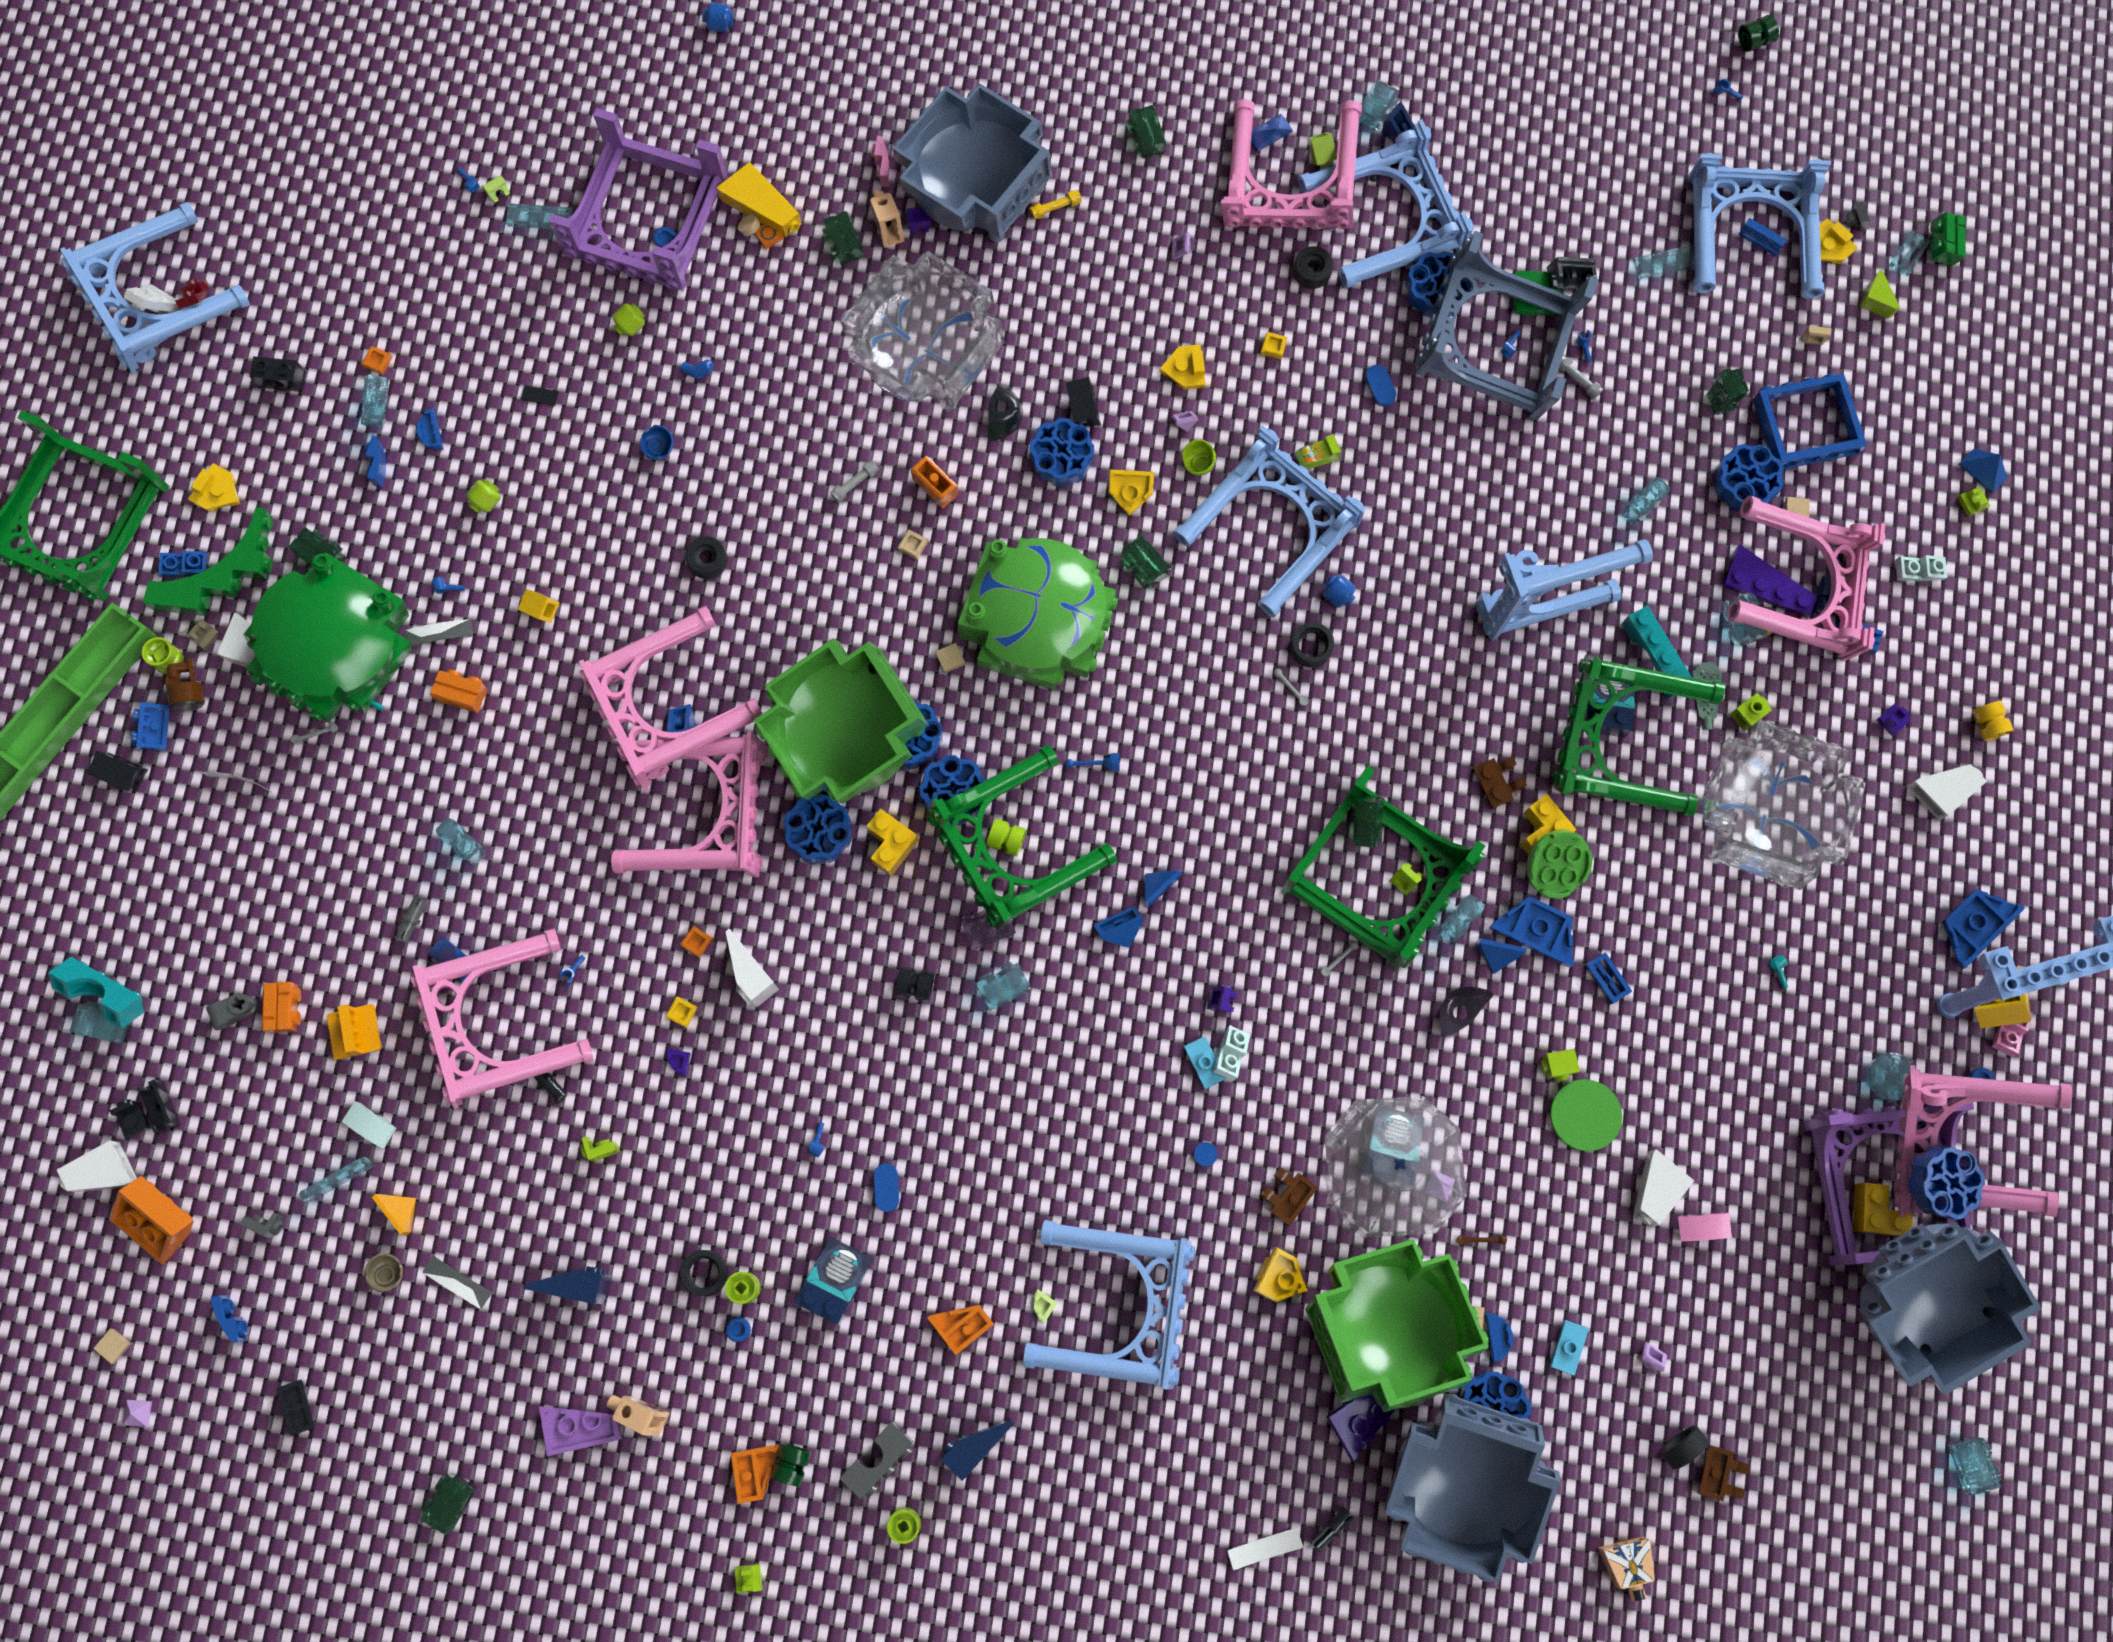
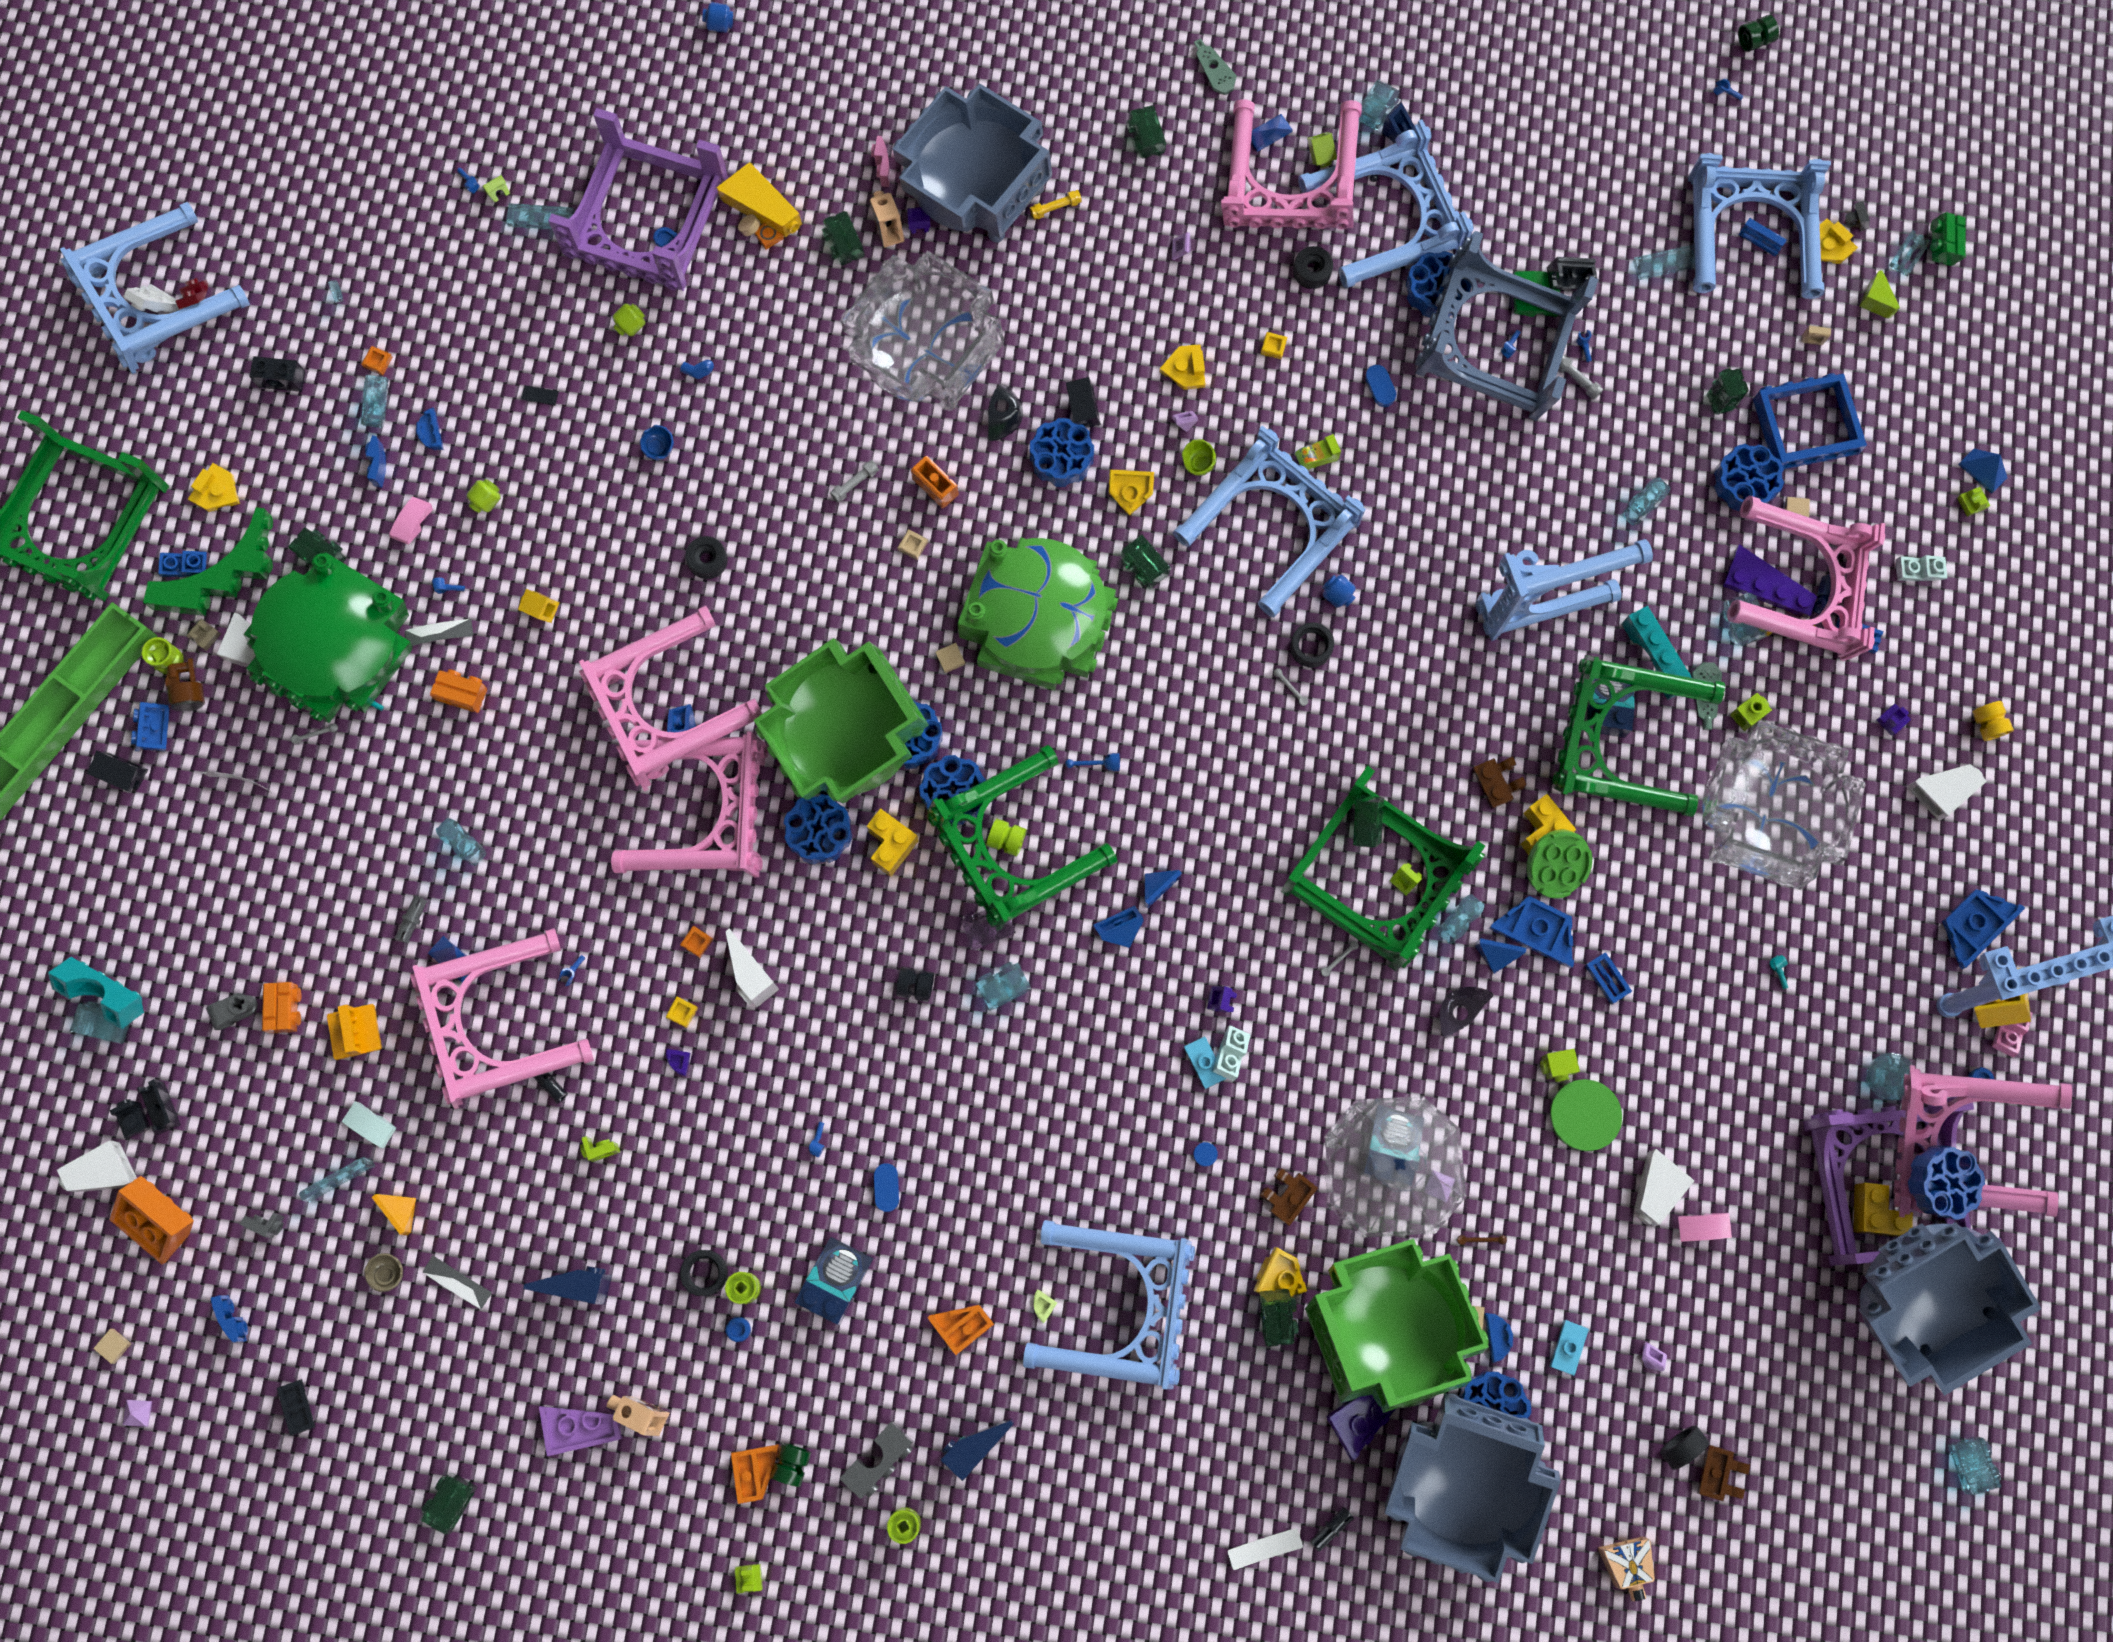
(336, 291): none -> clear light blue tile
(408, 521): none -> bright pink slope
(1221, 78): none -> sand green piece
(1277, 1317): none -> clear green brick

